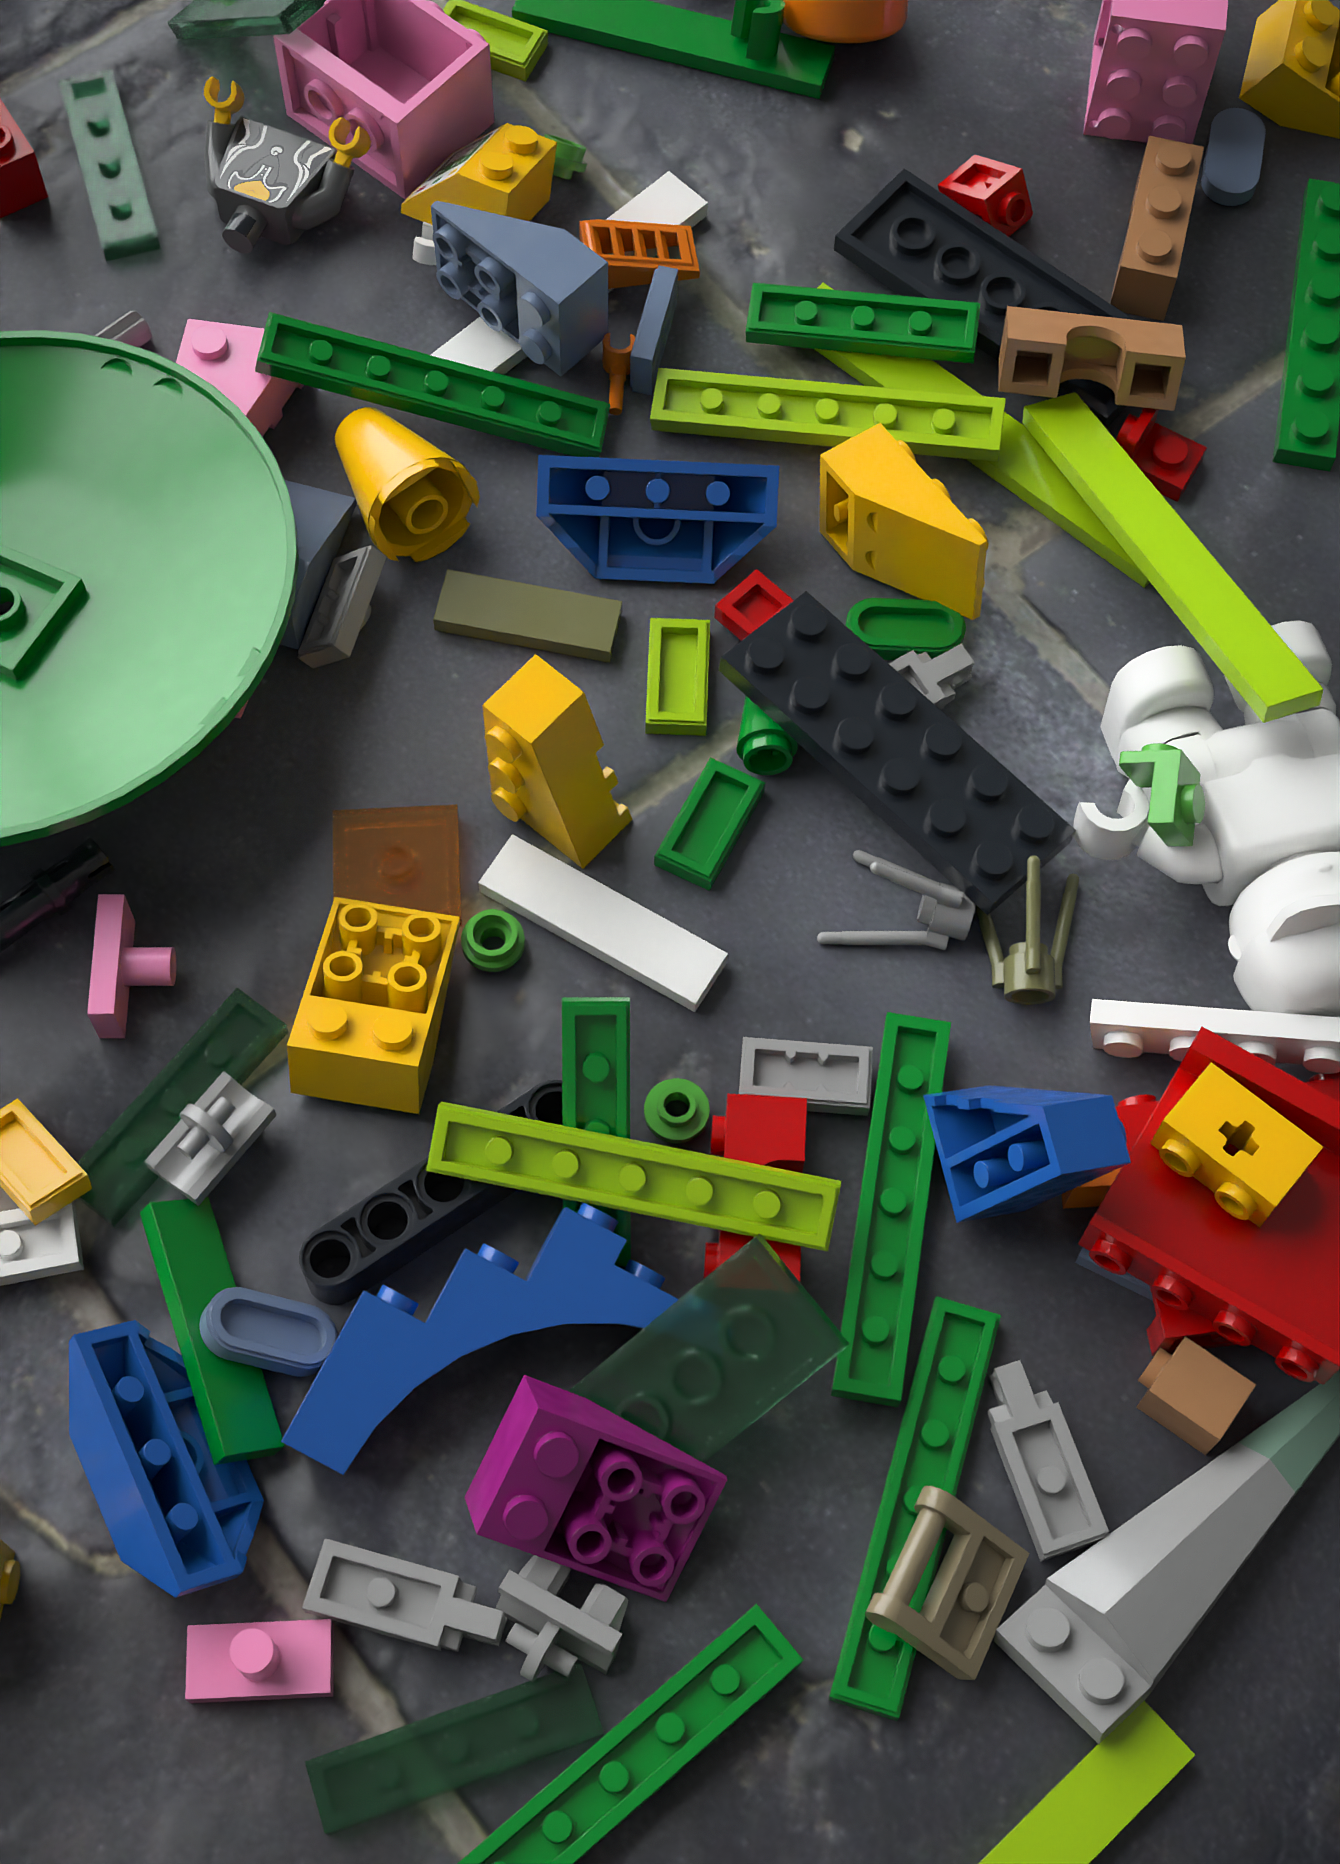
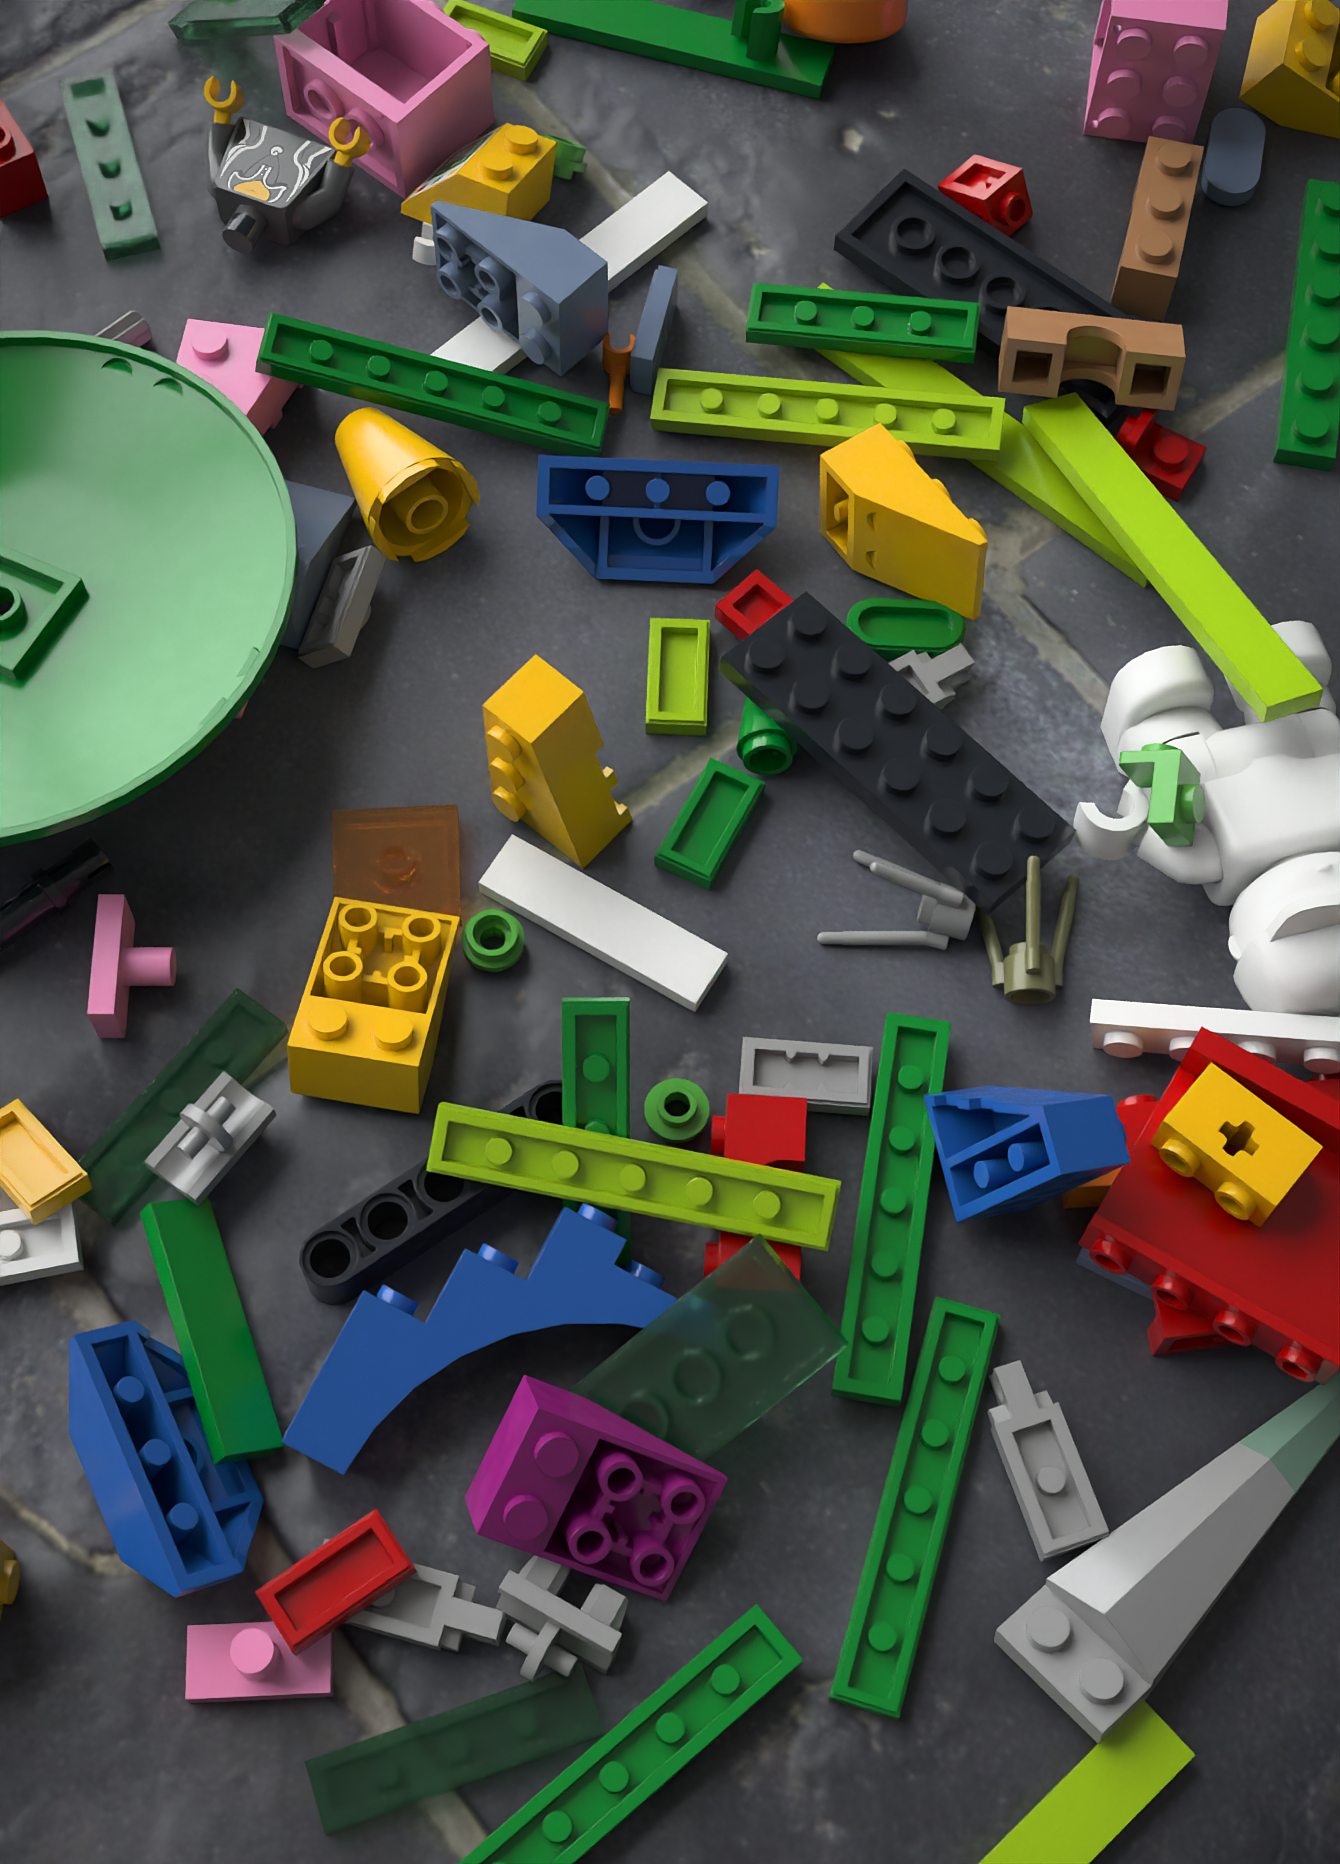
(267, 1331): sand blue tile -> none
(335, 1582): none -> red tile
(528, 615): olive tile -> none
(625, 236): orange slope -> none
(966, 1593): dark tan plate -> none
(1193, 1394): medium nougat brick -> none

